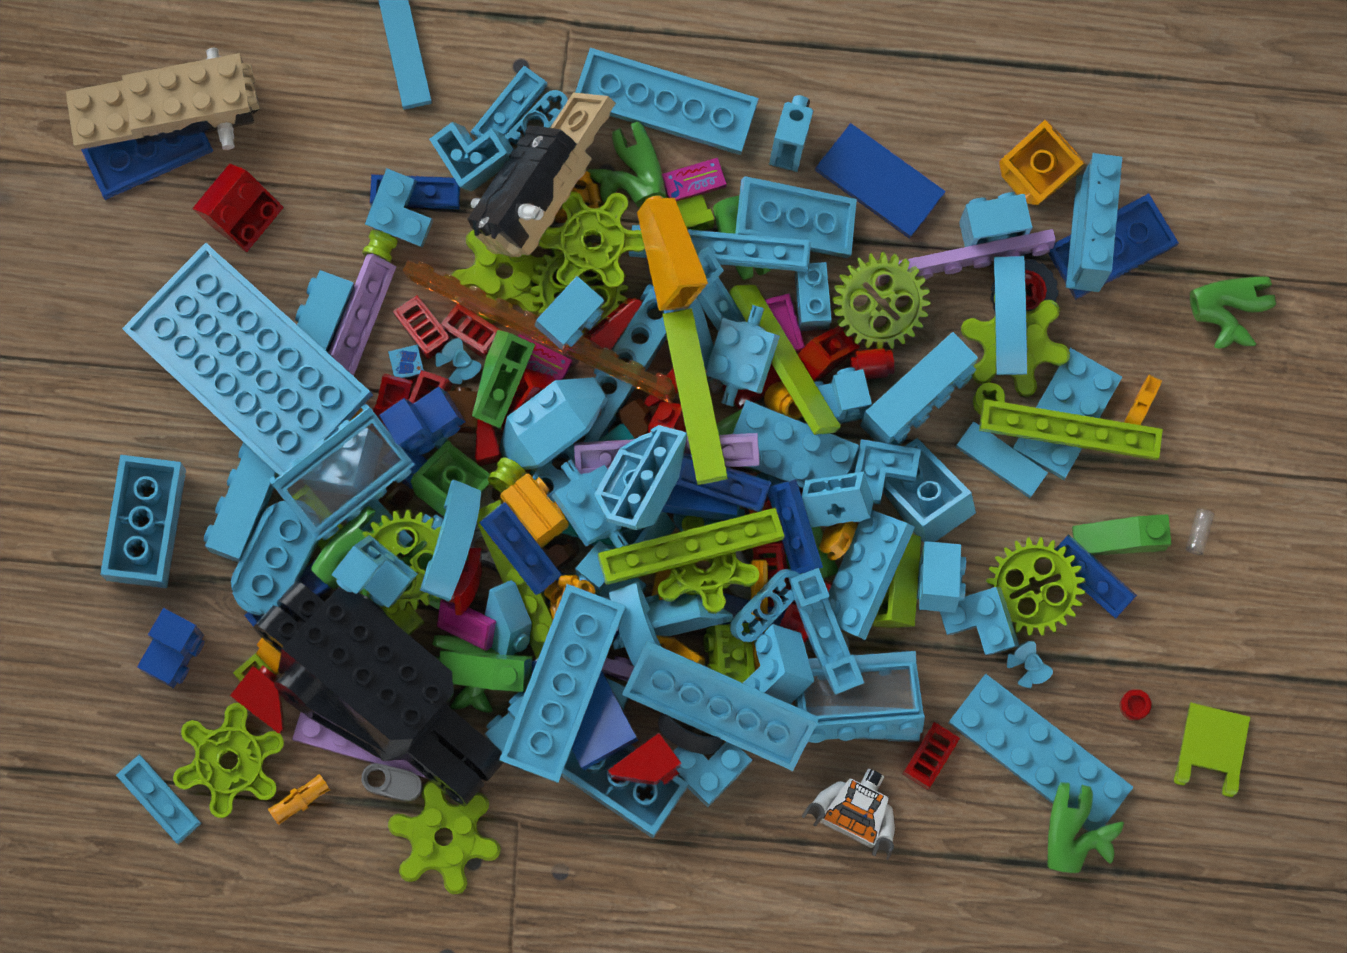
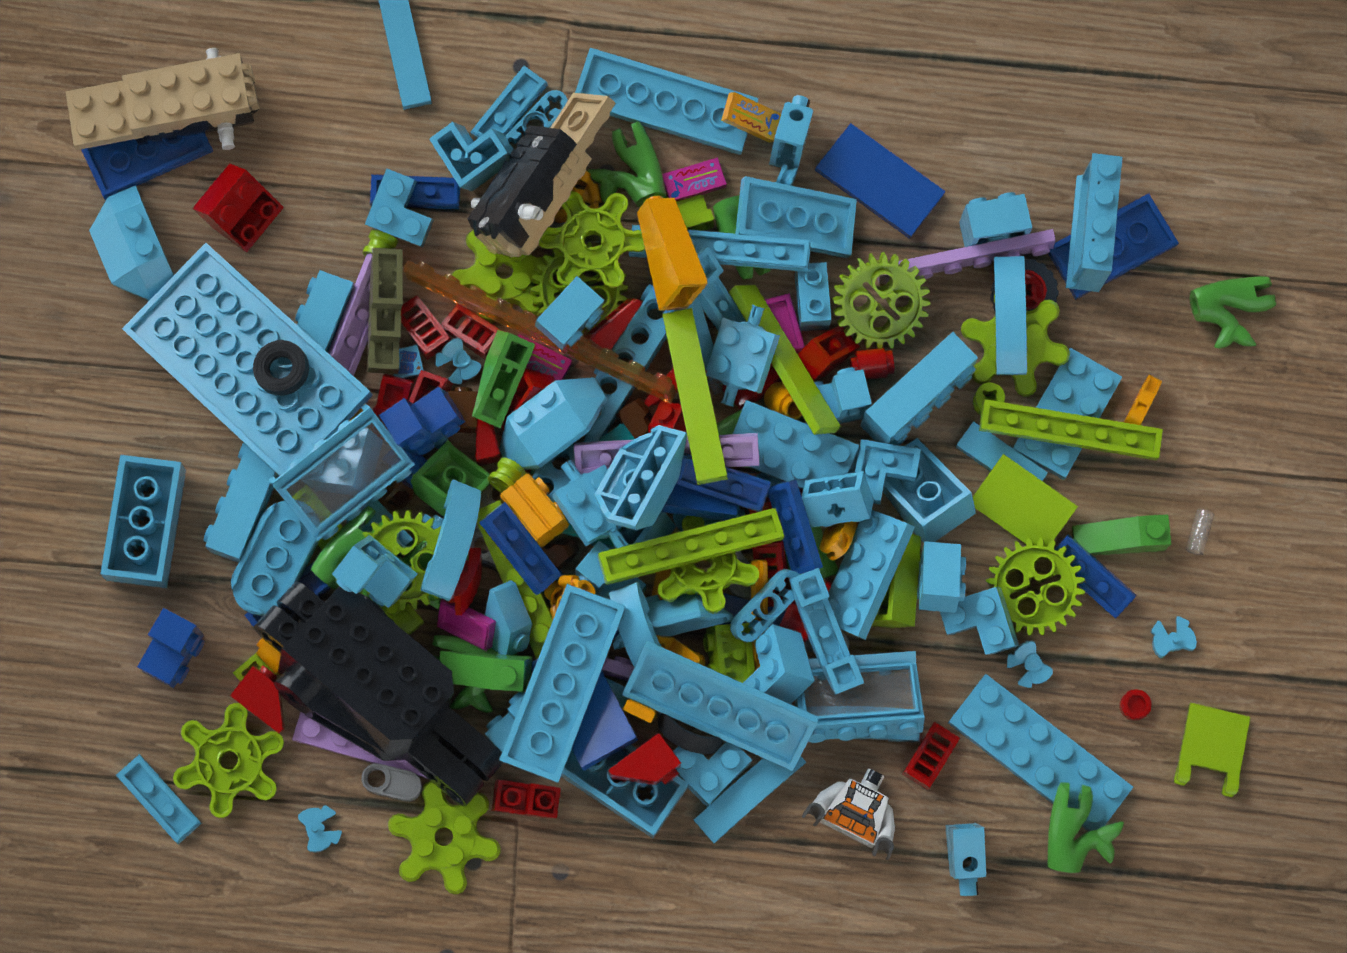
(130, 245): none -> medium azure wedge
(271, 352): none -> black tyre
(299, 799): light orange pin -> none
(318, 838): none -> medium azure piece
(385, 310): none -> olive slope
(526, 799): none -> red slope
(640, 710): none -> light orange tile
(743, 797): none -> medium azure slope
(751, 117): none -> light orange tile
(787, 175): none -> medium azure bush
(965, 842): none -> medium azure torso
(1022, 503): none -> lime tile
(1040, 164): light orange slope -> none
(1182, 639): none -> medium azure piece

